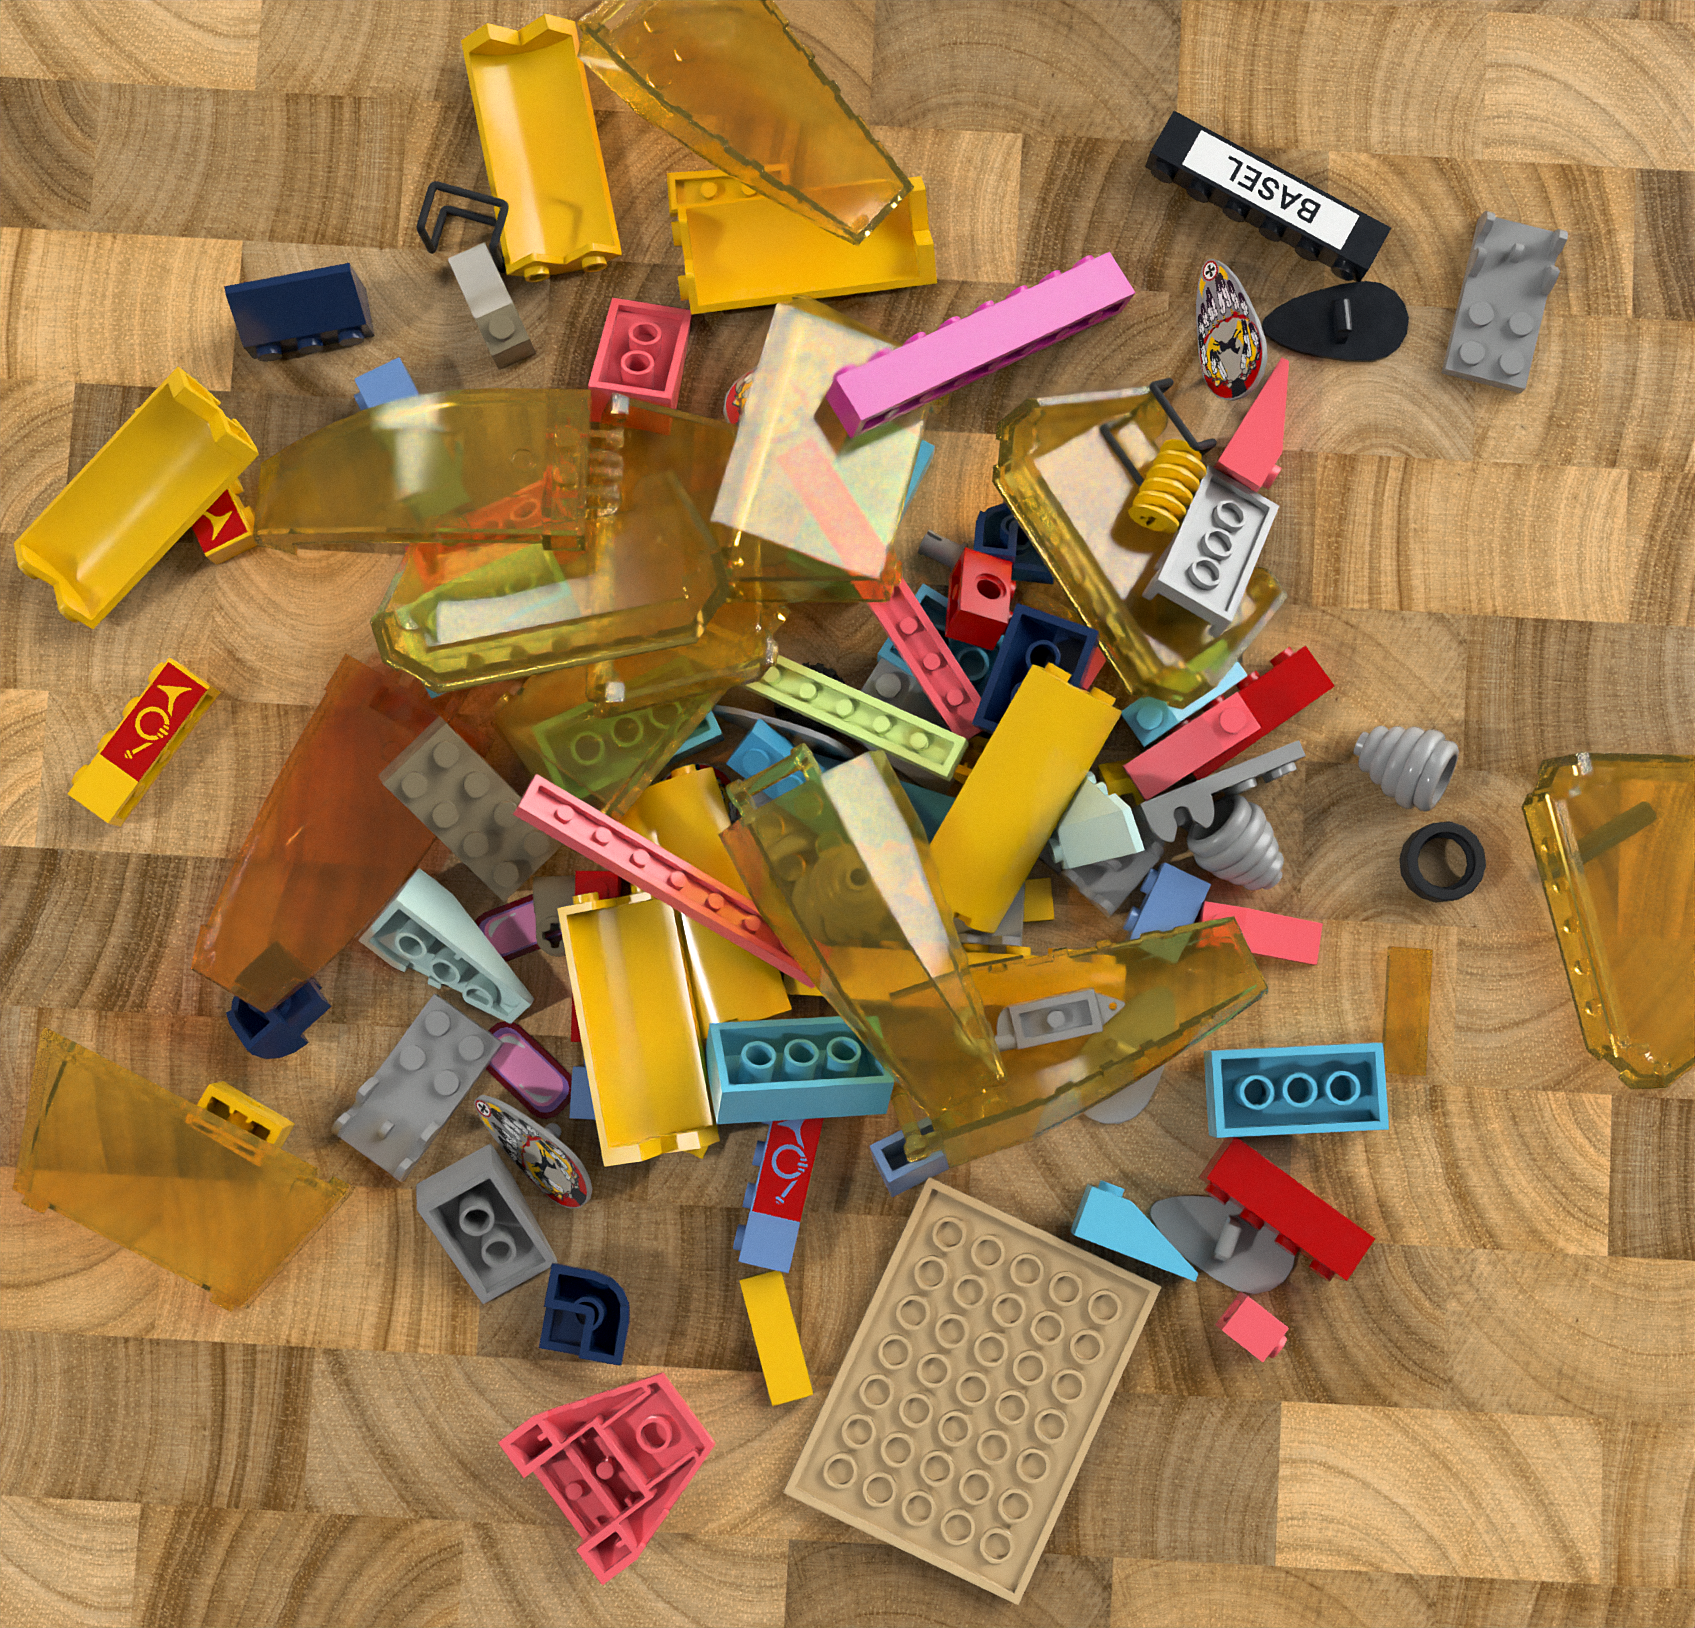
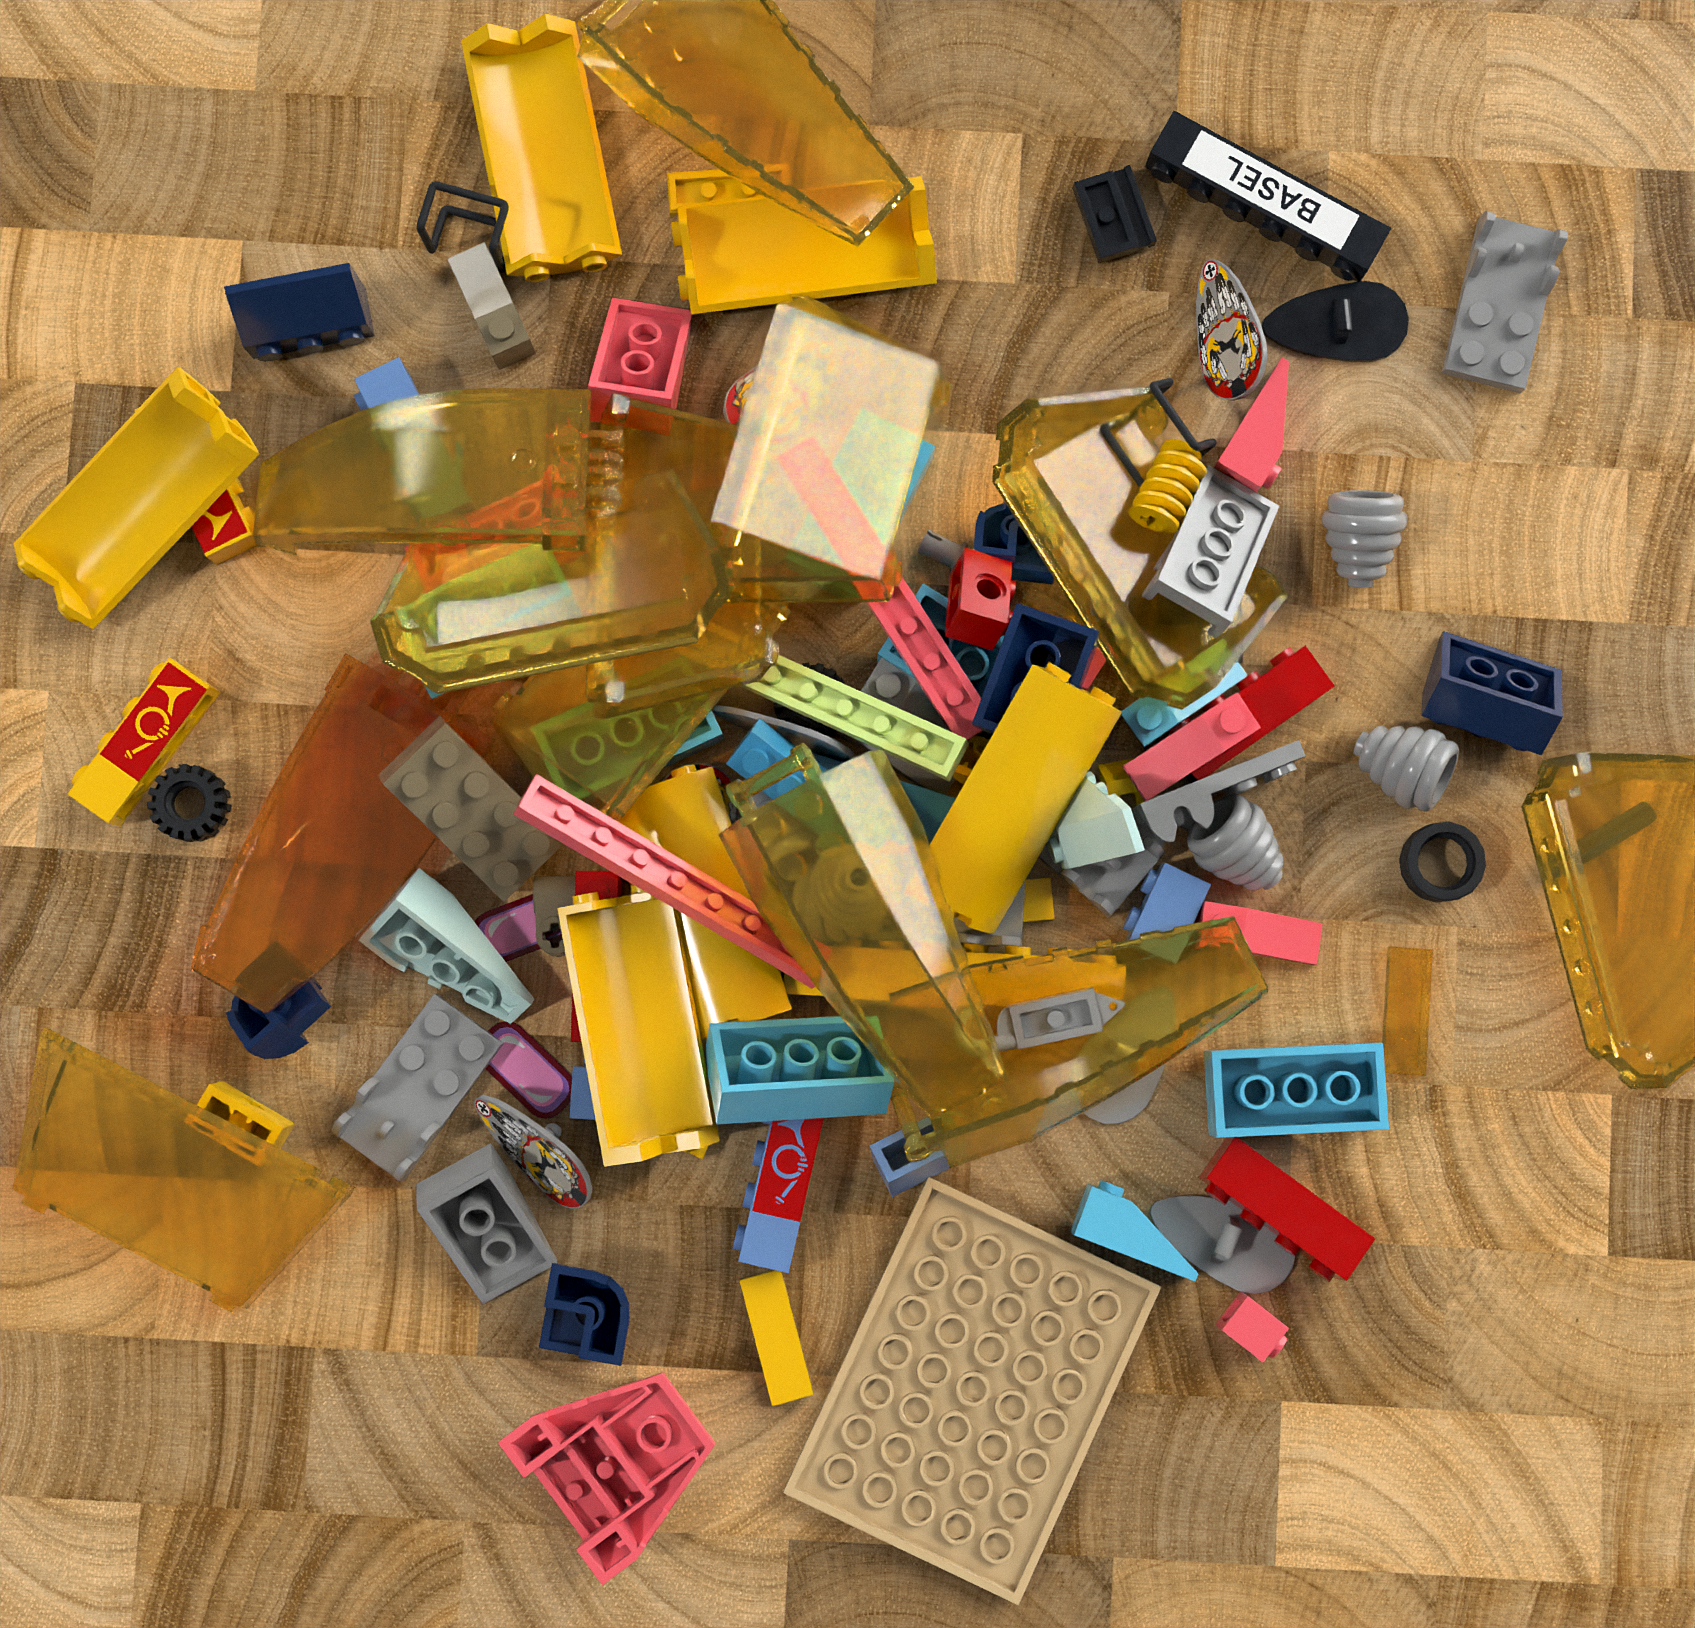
(164, 803): none -> black tyre
(978, 344): brick -> none
(1114, 214): none -> black plate
(1363, 533): none -> light grey piece
(1493, 694): none -> dark blue slope

